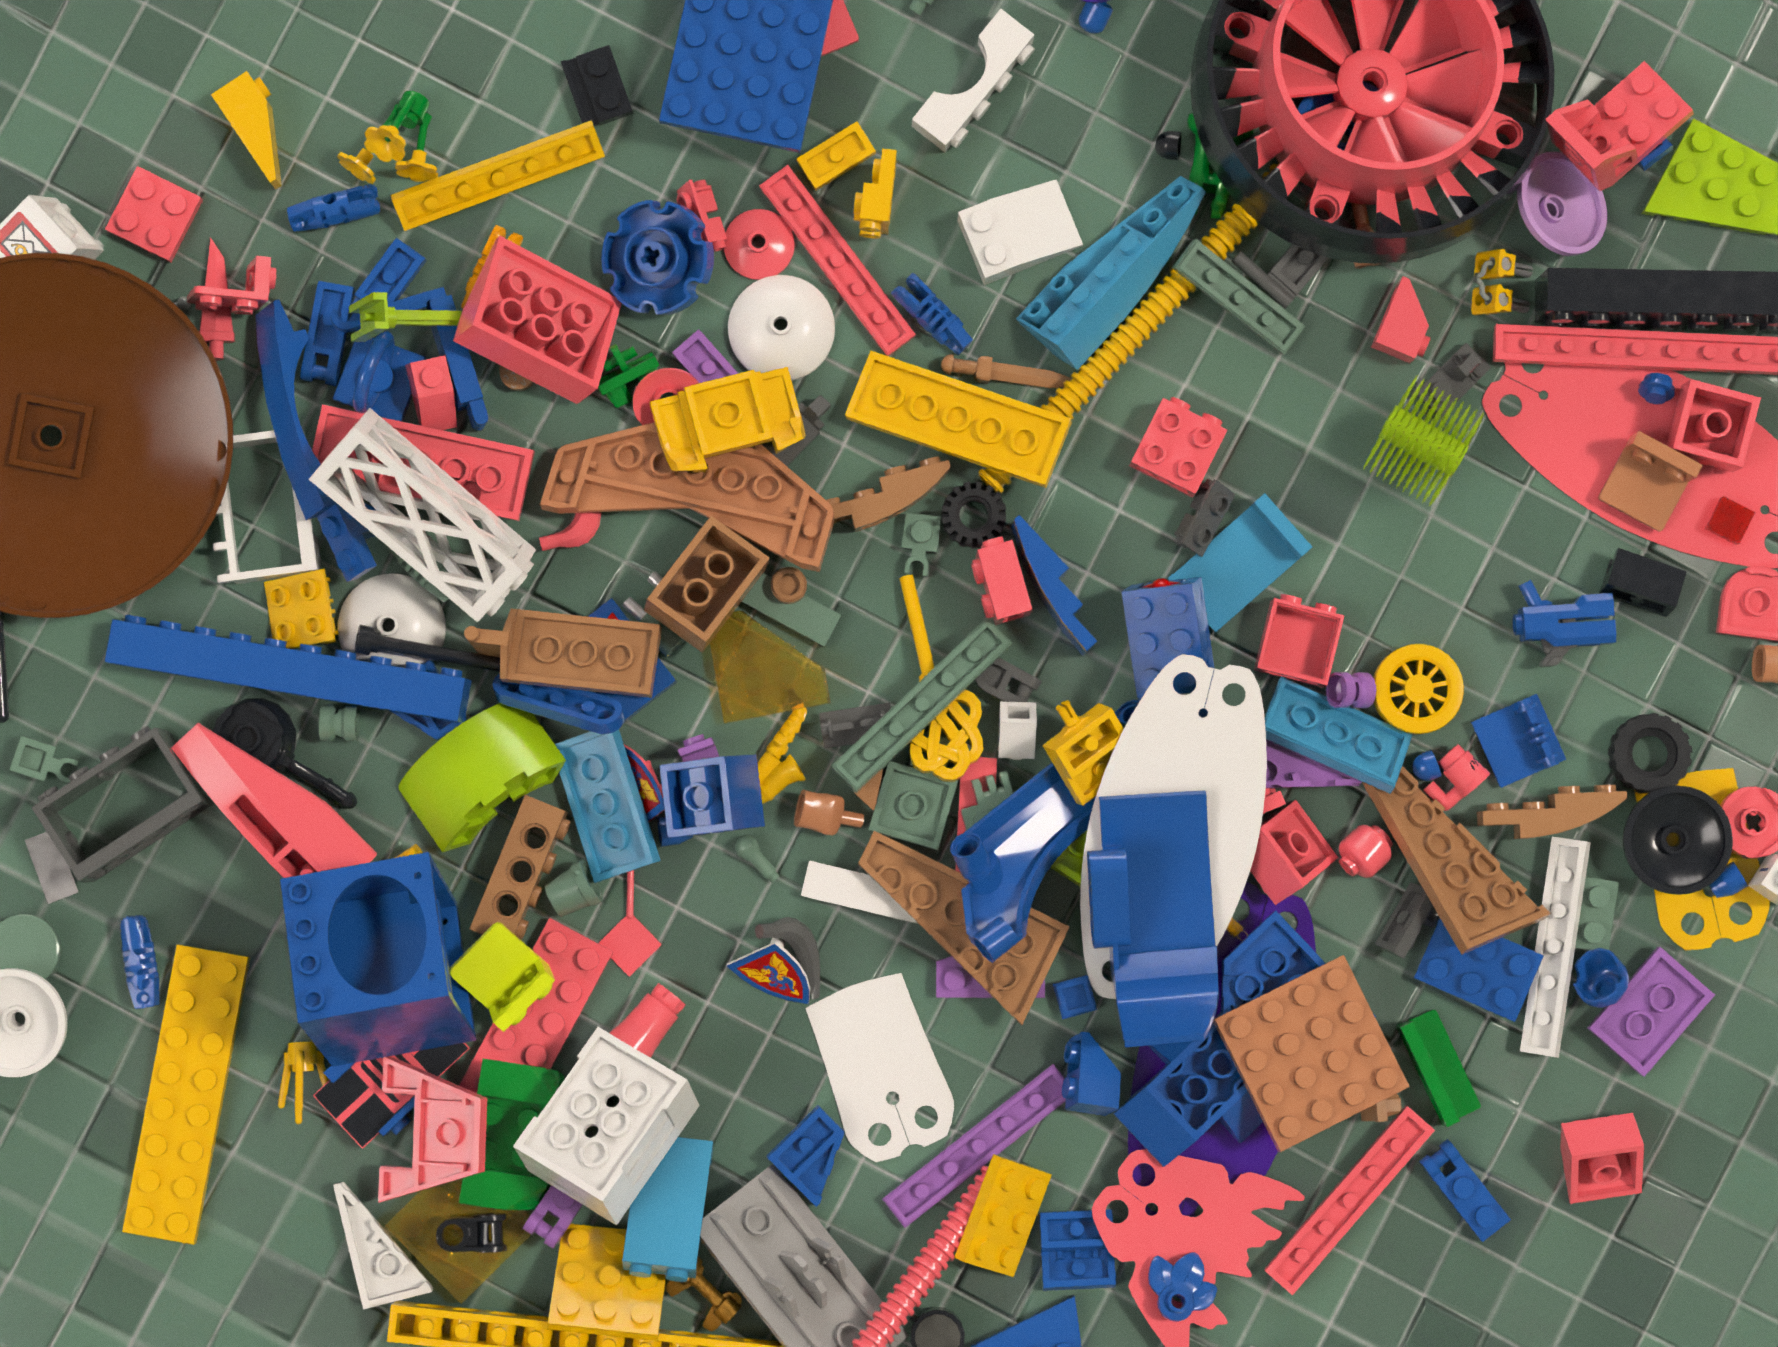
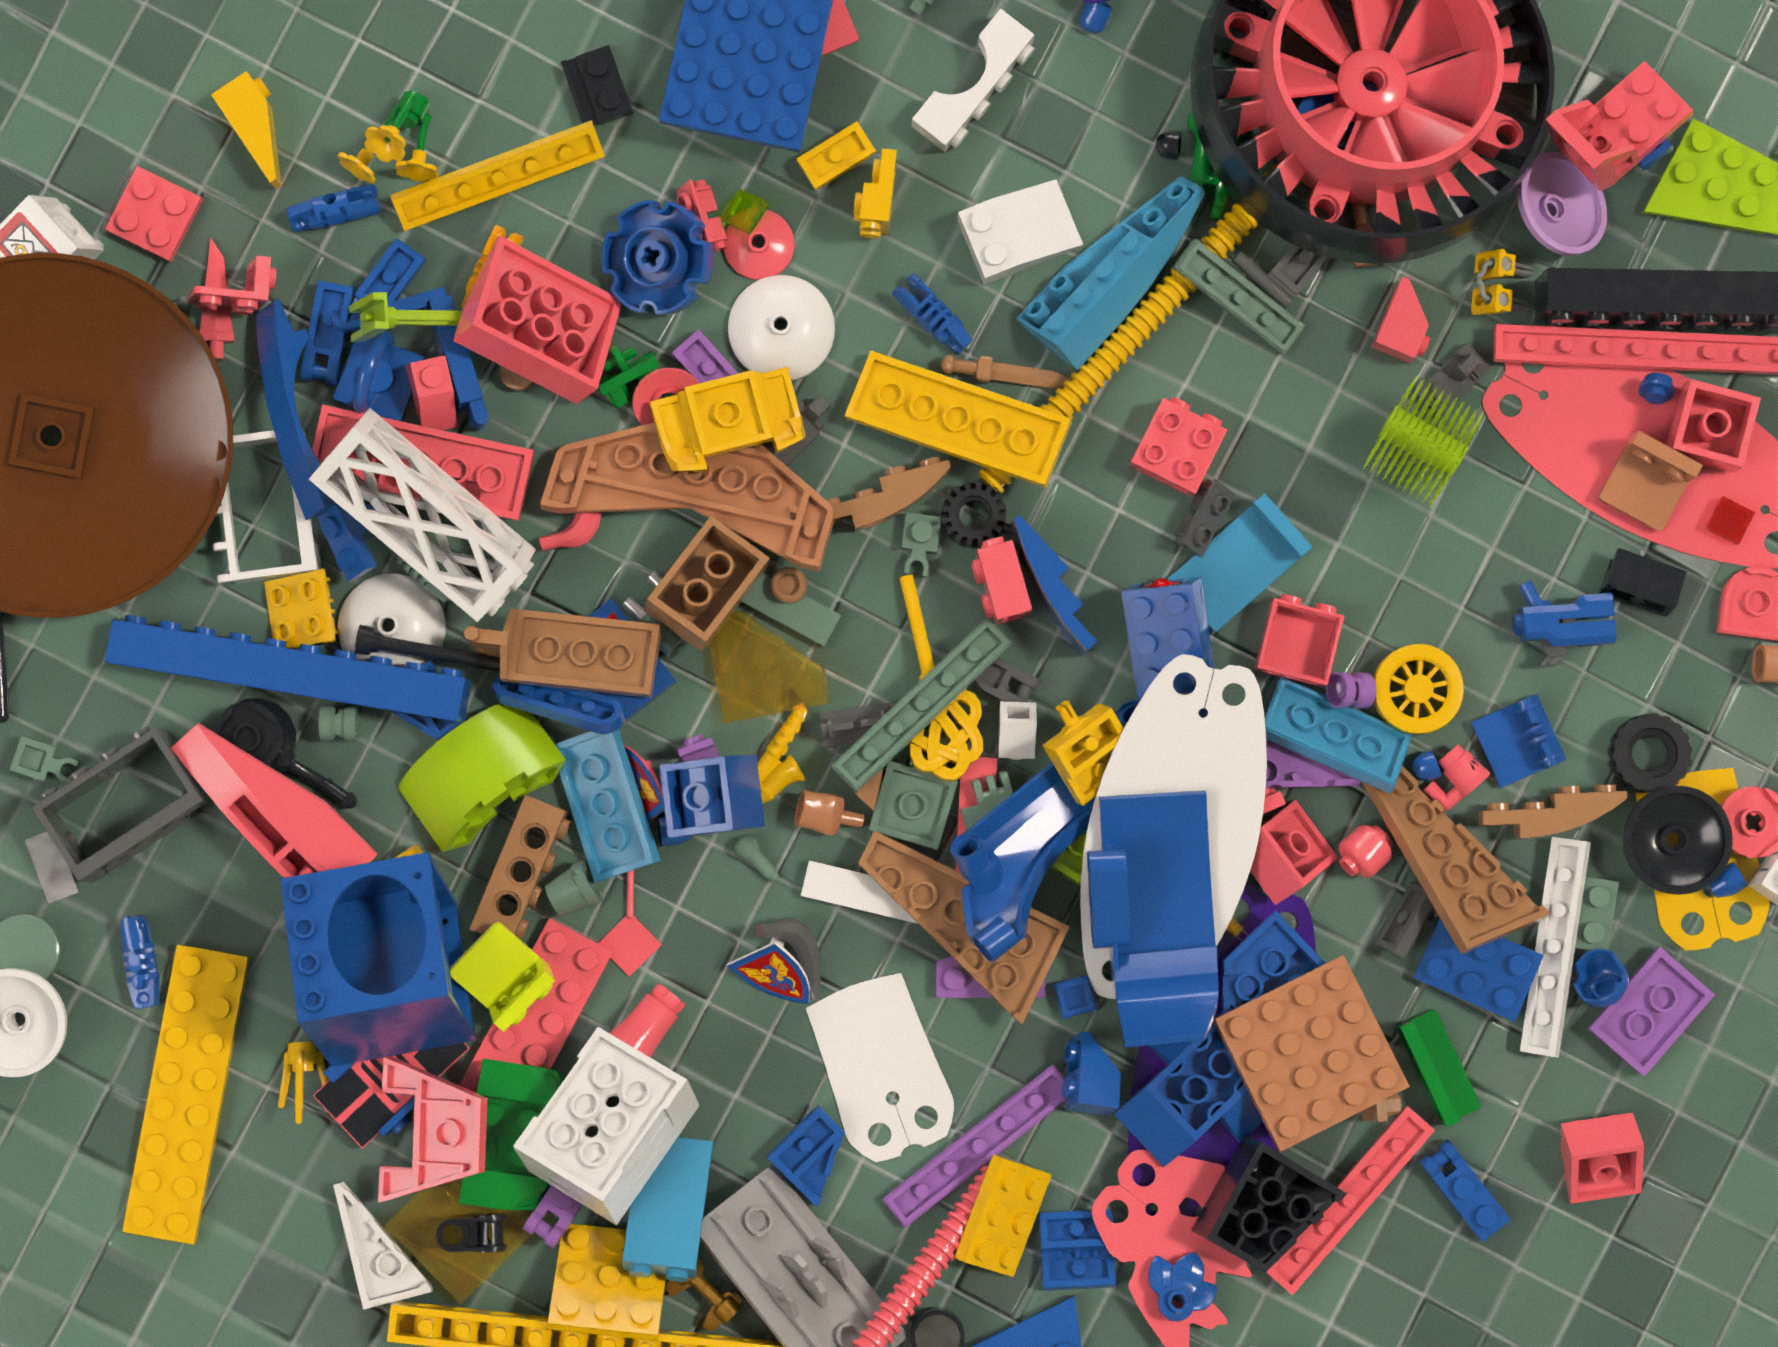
(744, 211): none -> clear neon green tile
(837, 260): coral tile -> none
(1263, 1204): none -> black wedge

